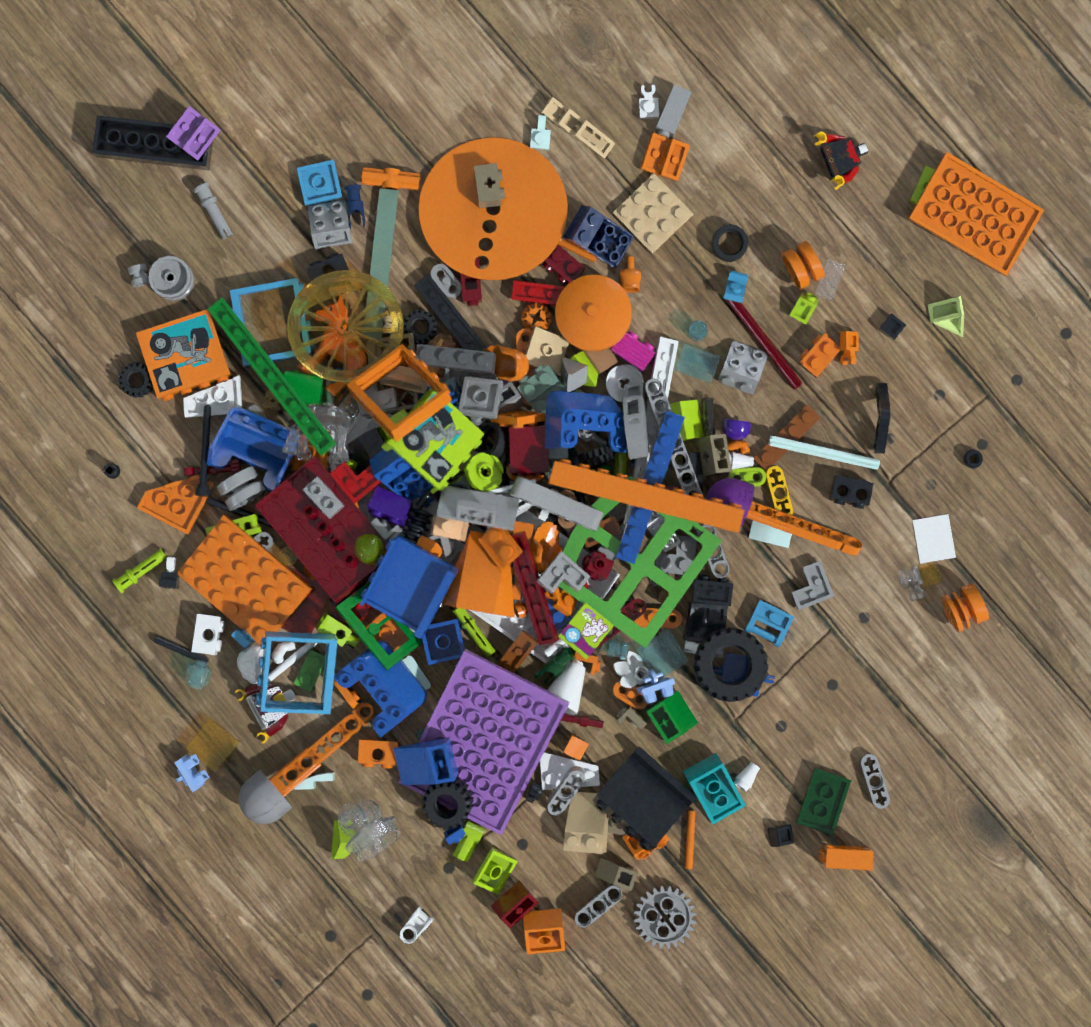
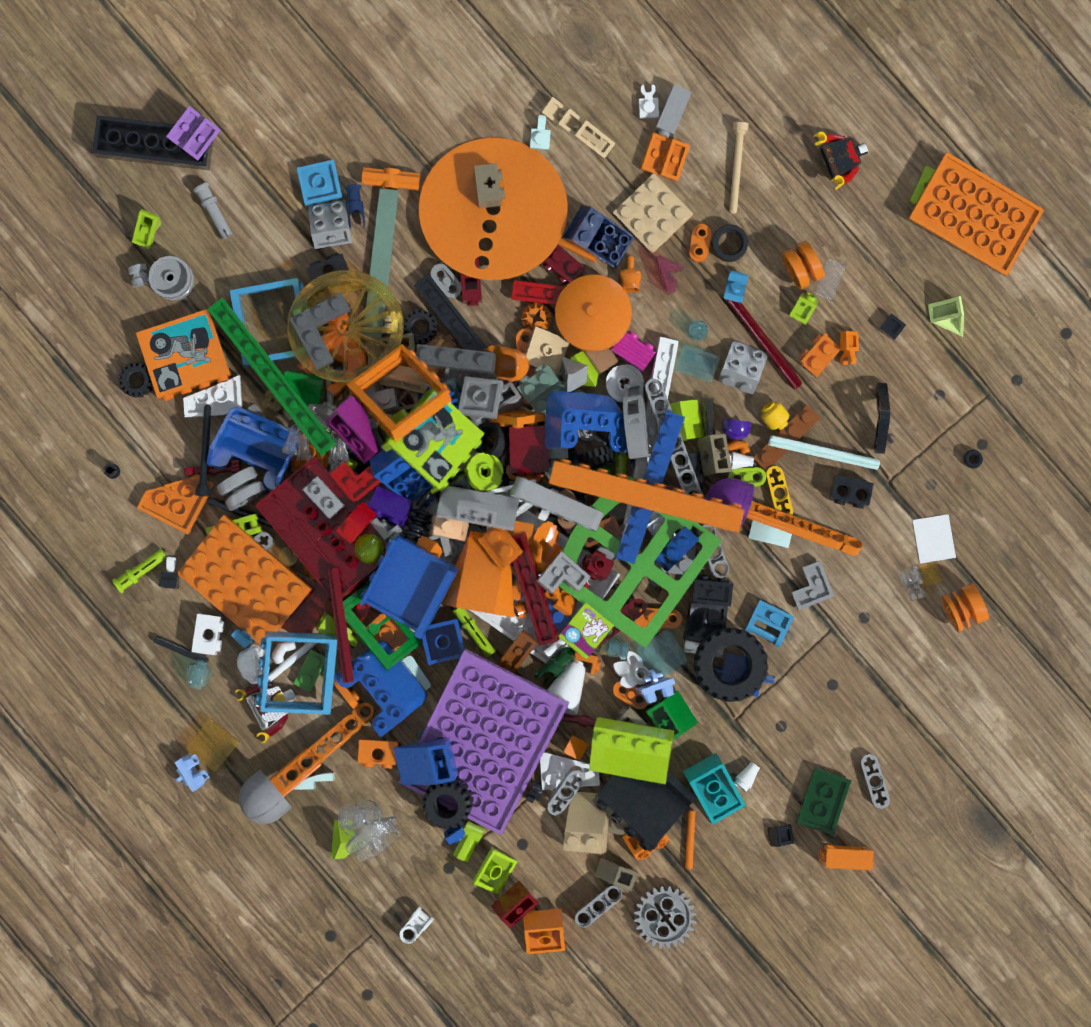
(145, 229): none -> lime slope
(314, 317): none -> dark grey plate
(340, 625): none -> dark red axle
(353, 428): none -> magenta slope
(356, 522): none -> red slope
(631, 750): none -> lime slope
(667, 268): none -> clear pink slope
(677, 548): none -> blue plate
(699, 242): none -> orange plate
(740, 130): none -> tan piece
(775, 415): none -> yellow head

